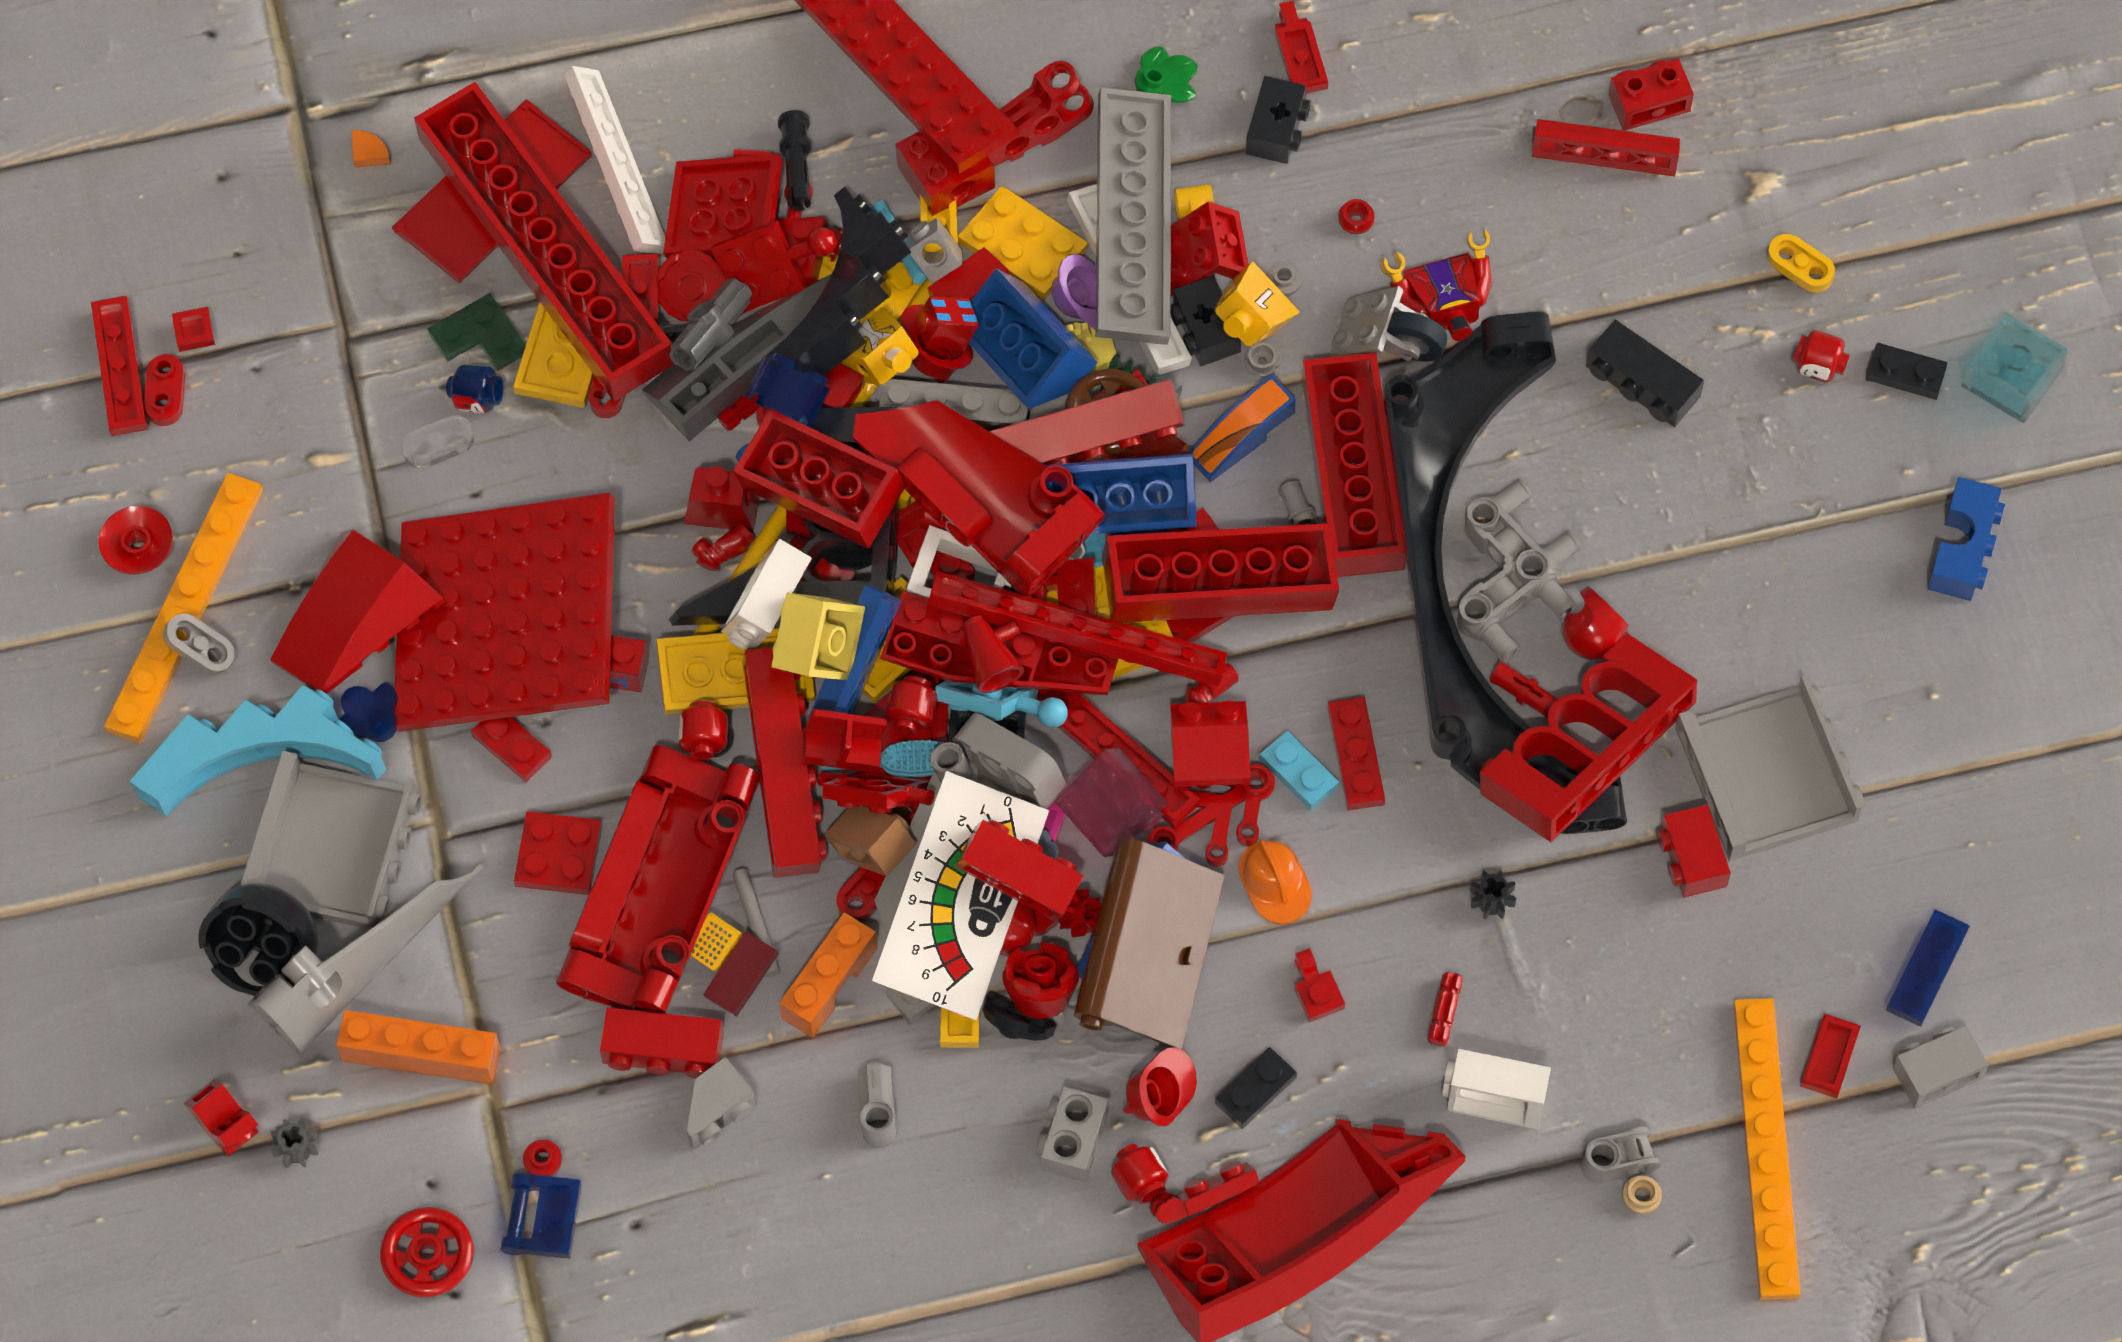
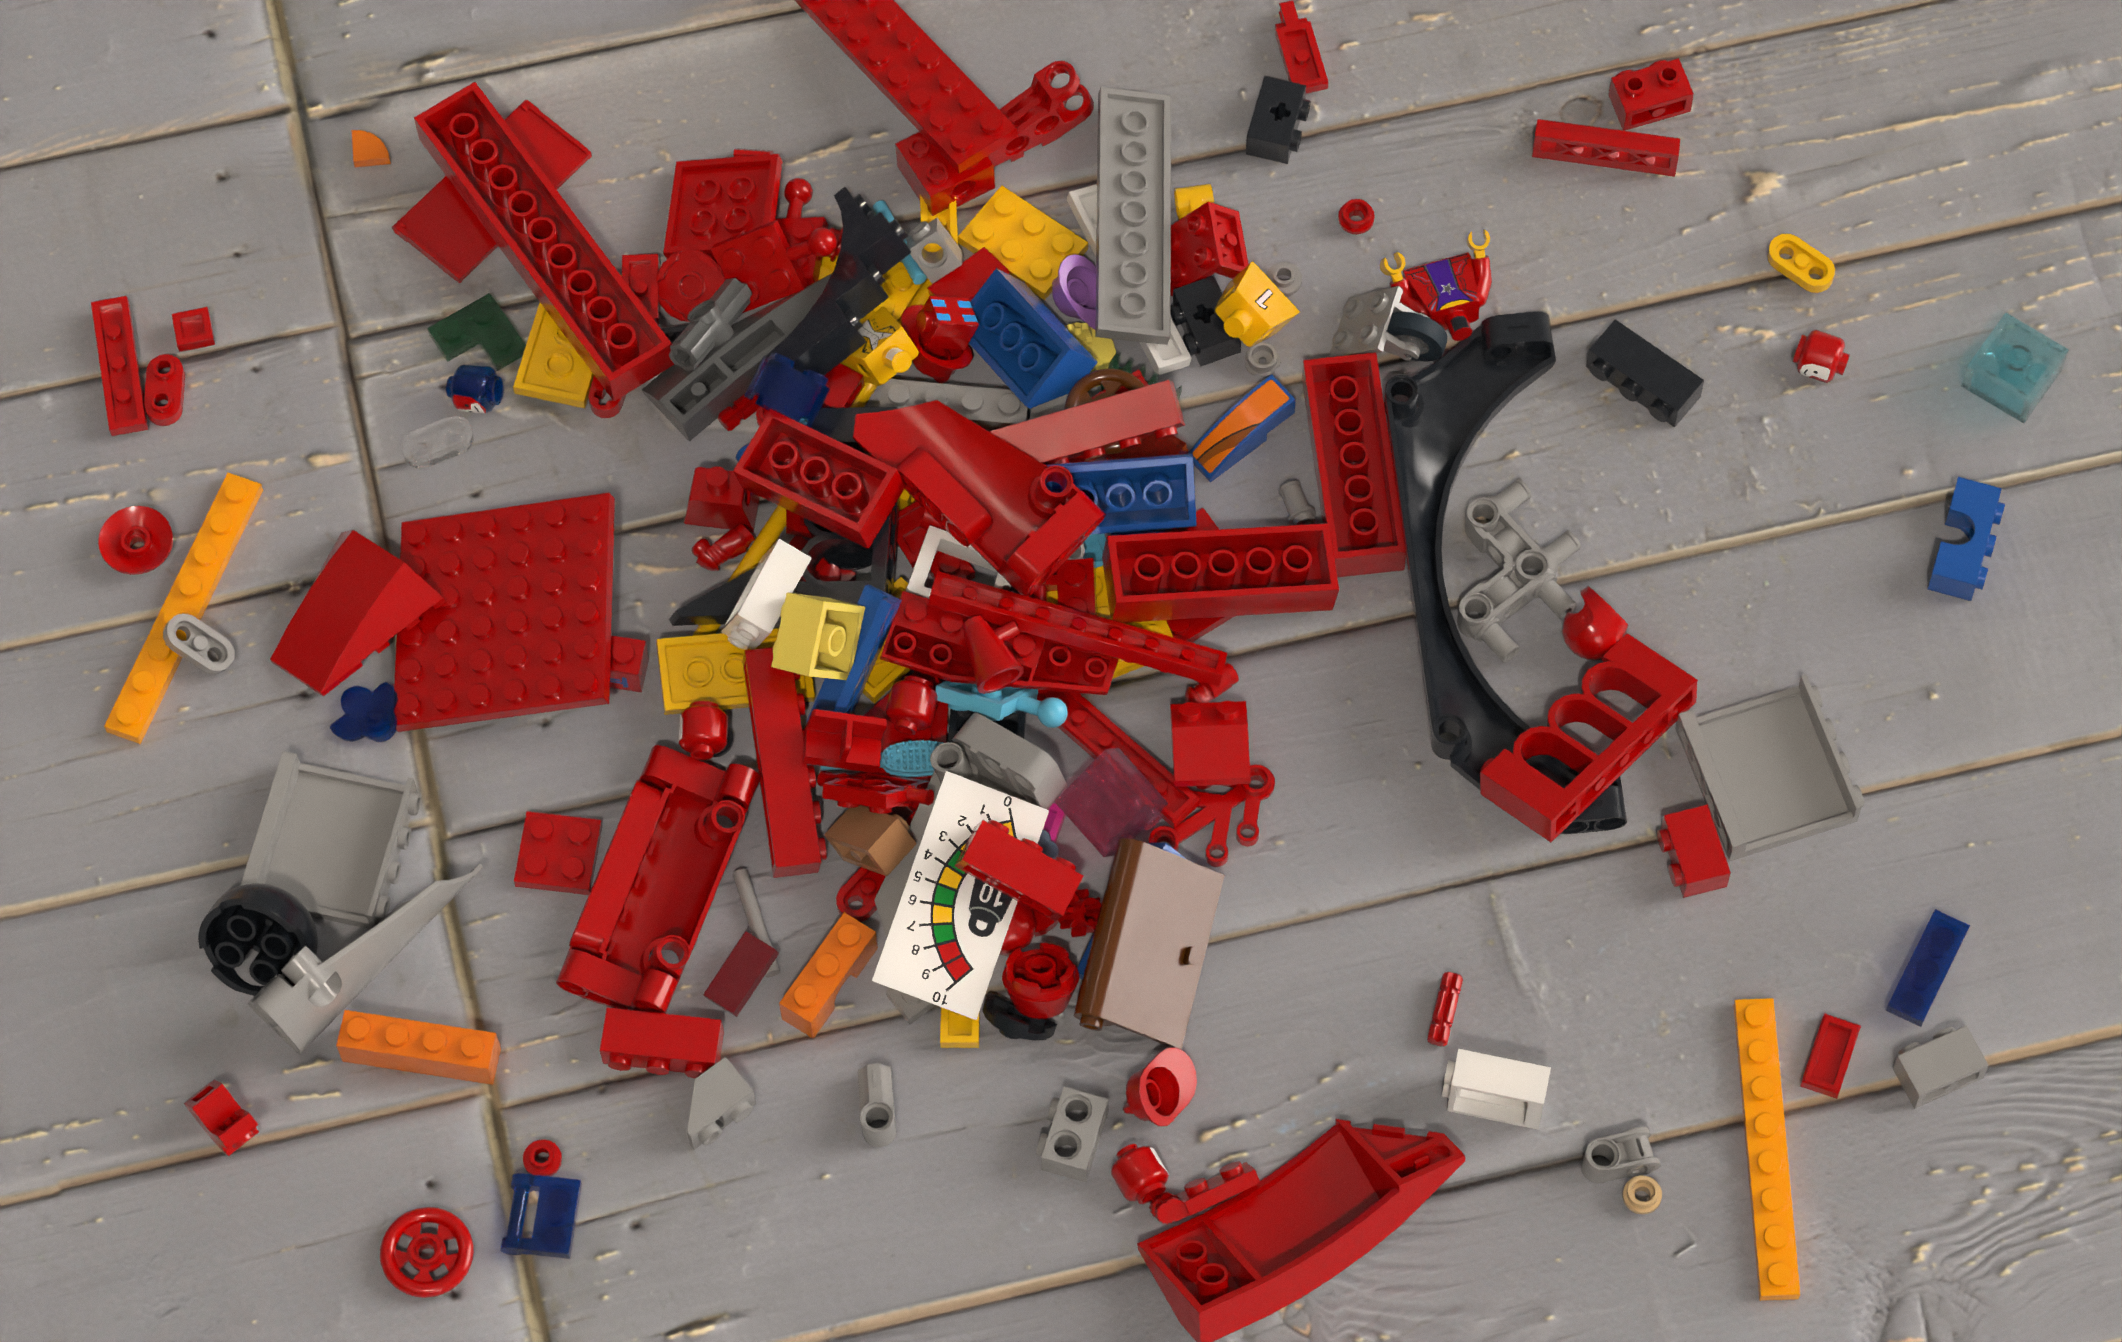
(252, 734): medium azure arch -> none
(290, 1134): dark grey gear -> none
(512, 746): red plate -> none
(616, 160): white plate -> none
(715, 942): yellow slope -> none
(795, 148): black pin -> none
(1166, 75): green plate -> none
(1255, 1087): black plate -> none
(1275, 882): orange piece -> none
(1299, 770): medium azure plate -> none
(1317, 991): red plate -> none
(1356, 753): red plate -> none
(1488, 903): black gear -> none
(1524, 689): red pin -> none
(1906, 371): black plate -> none

